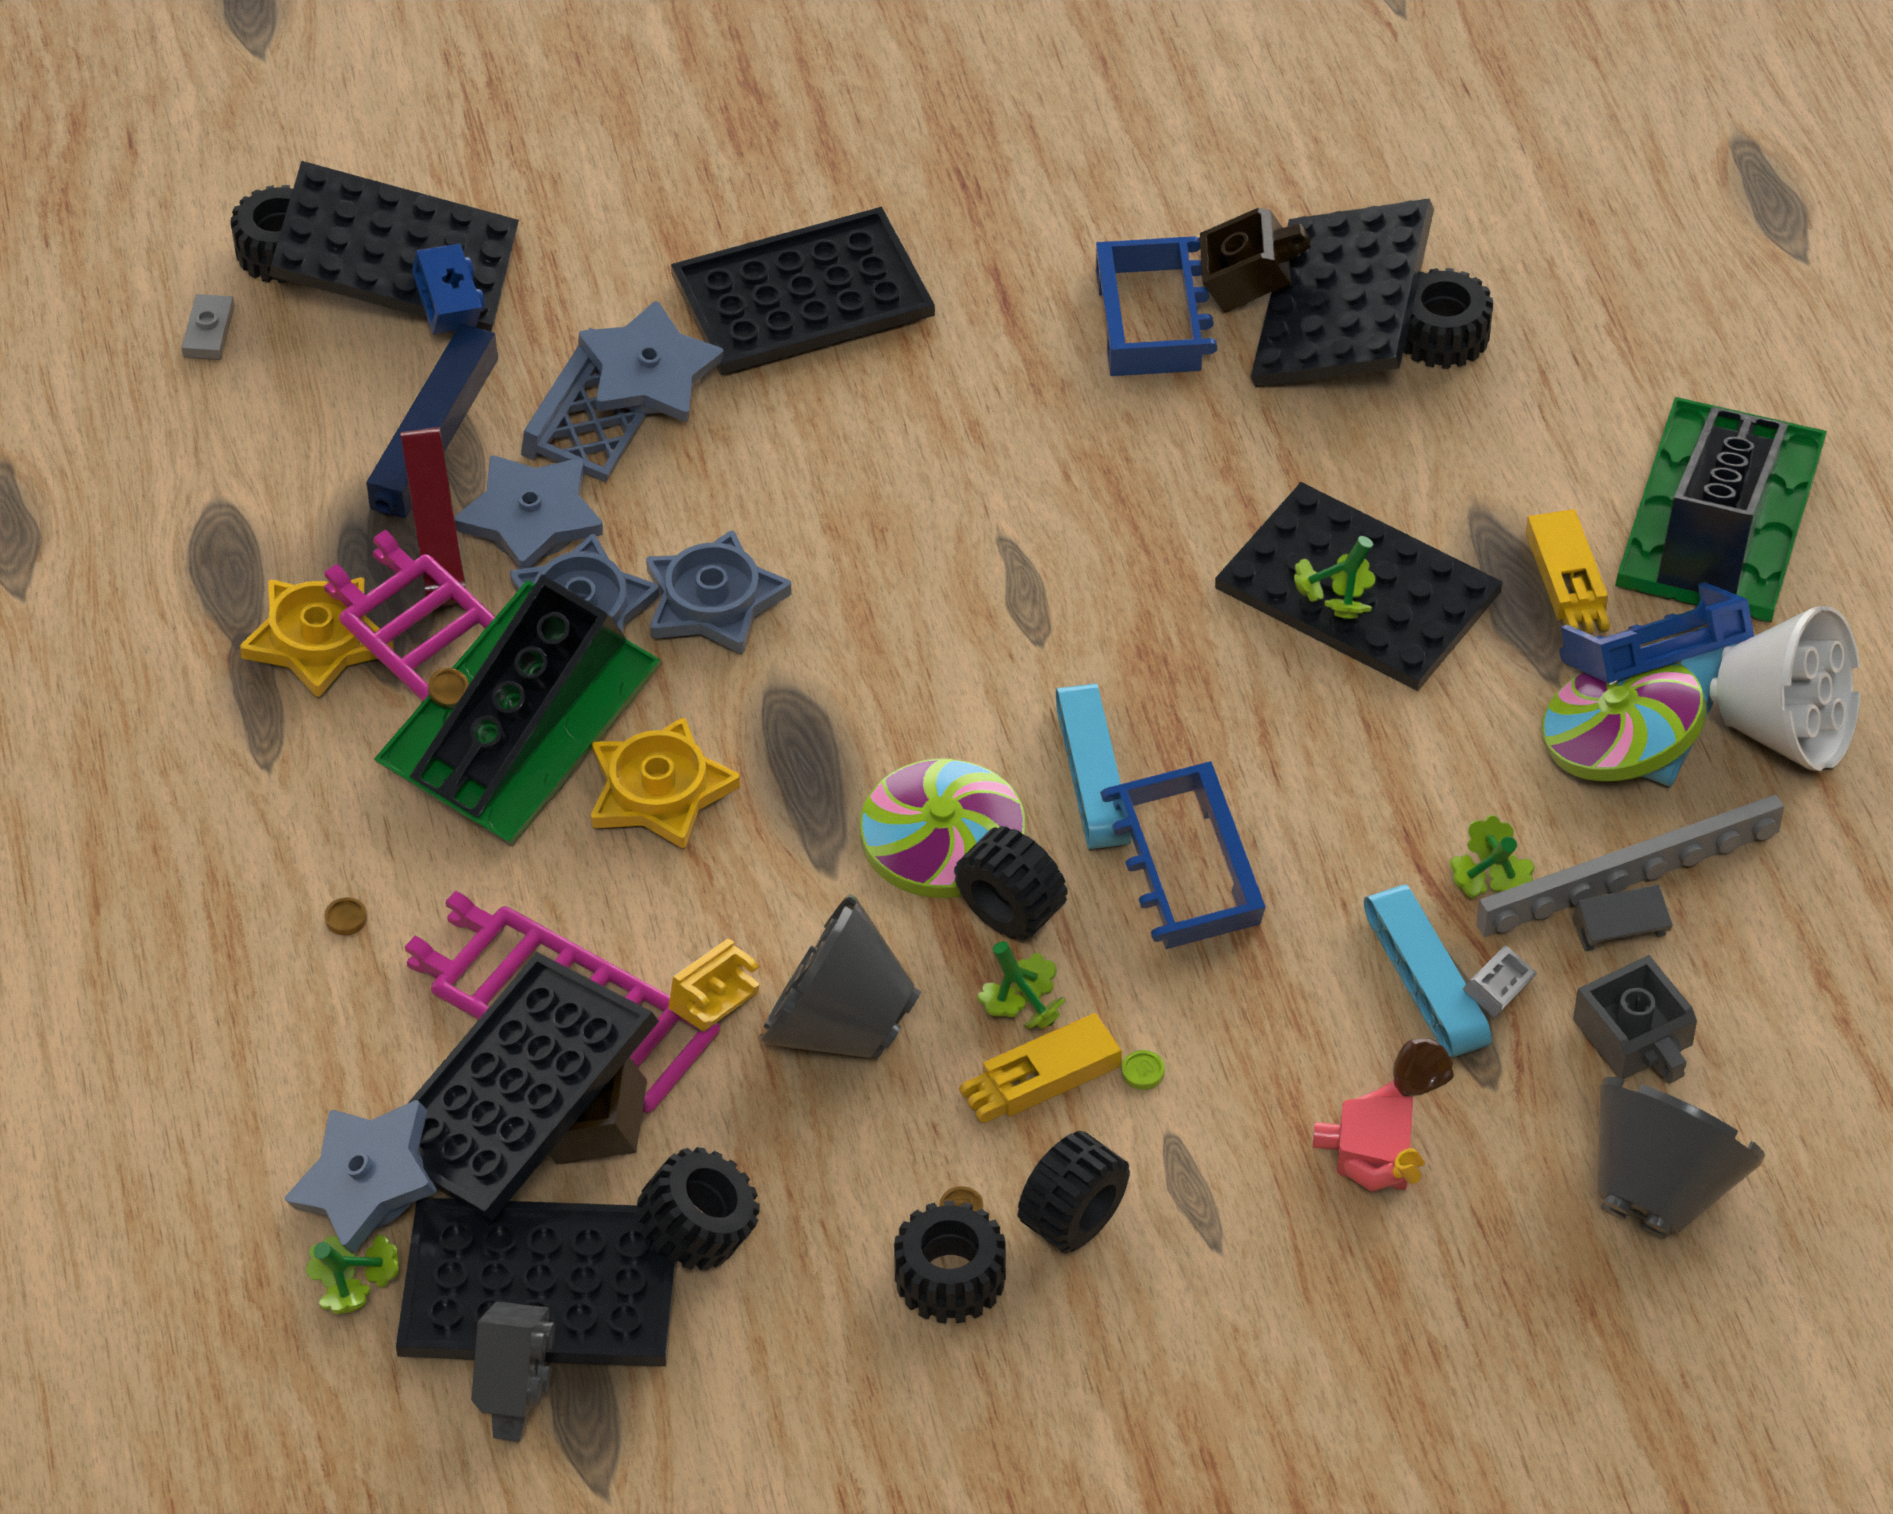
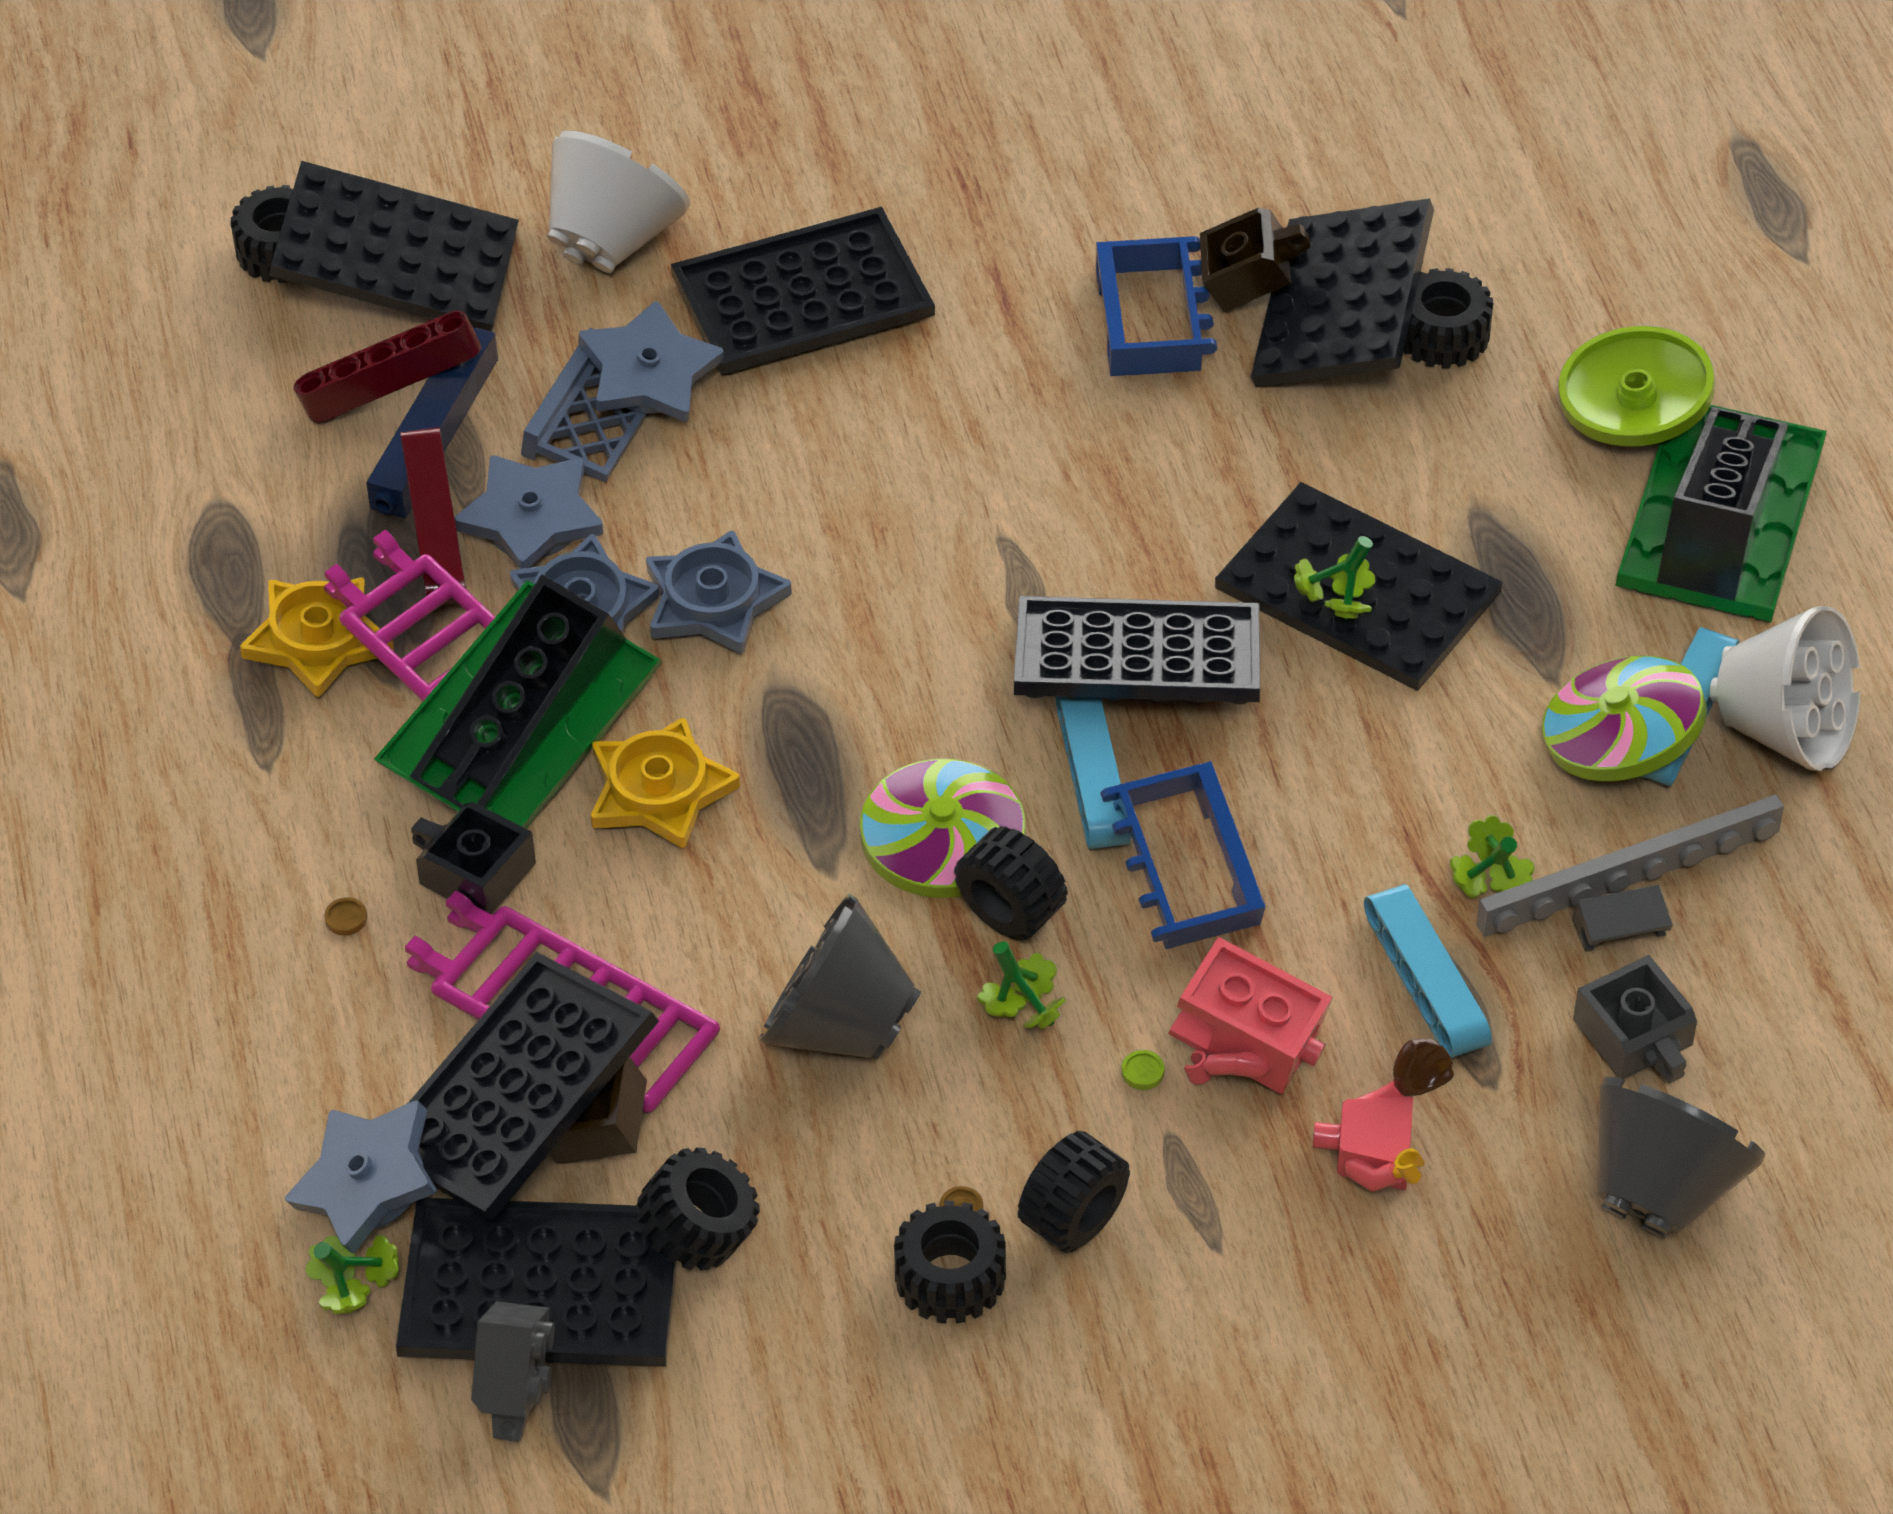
(208, 326): light grey plate -> none
(387, 366): none -> dark red beam
(447, 288): blue brick -> none
(447, 687): pearl gold piece -> none
(473, 855): none -> black hinge
(607, 202): none -> white cone
(713, 986): yellow hinge -> none
(1059, 1057): yellow hinge -> none
(1137, 649): none -> black plate
(1248, 1019): none -> coral torso
(1499, 981): light grey plate -> none
(1563, 548): yellow hinge -> none
(1621, 656): blue hinge -> none
(1636, 386): none -> lime dish

